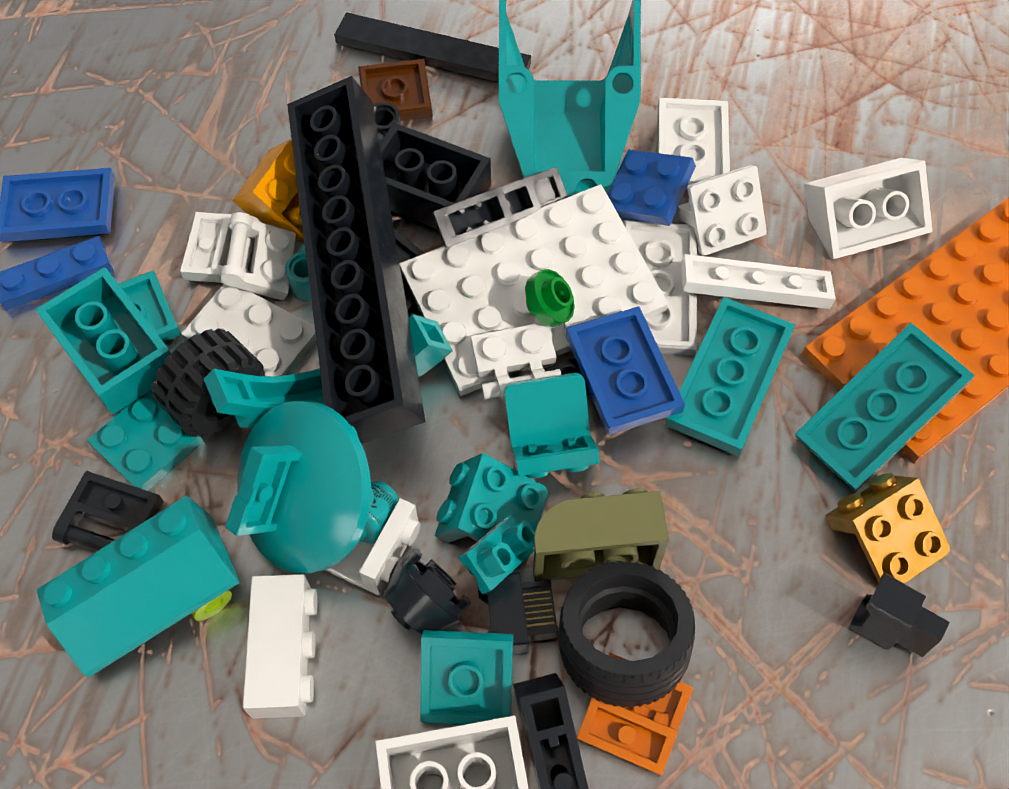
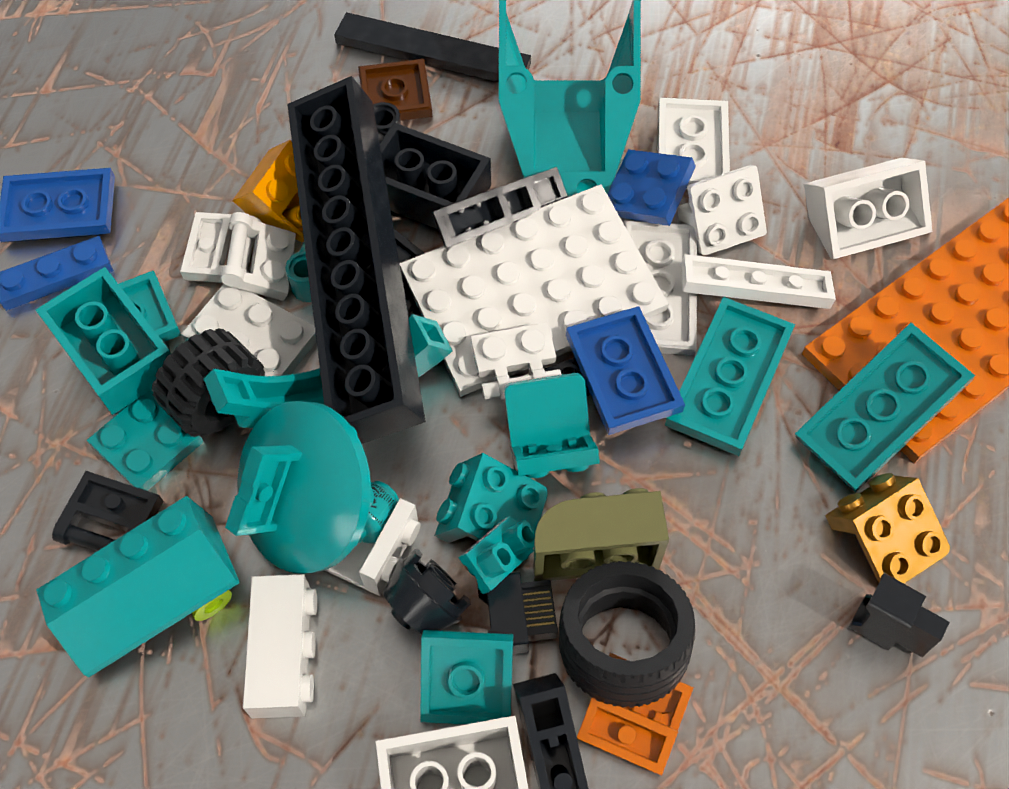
(549, 298): green plate -> none

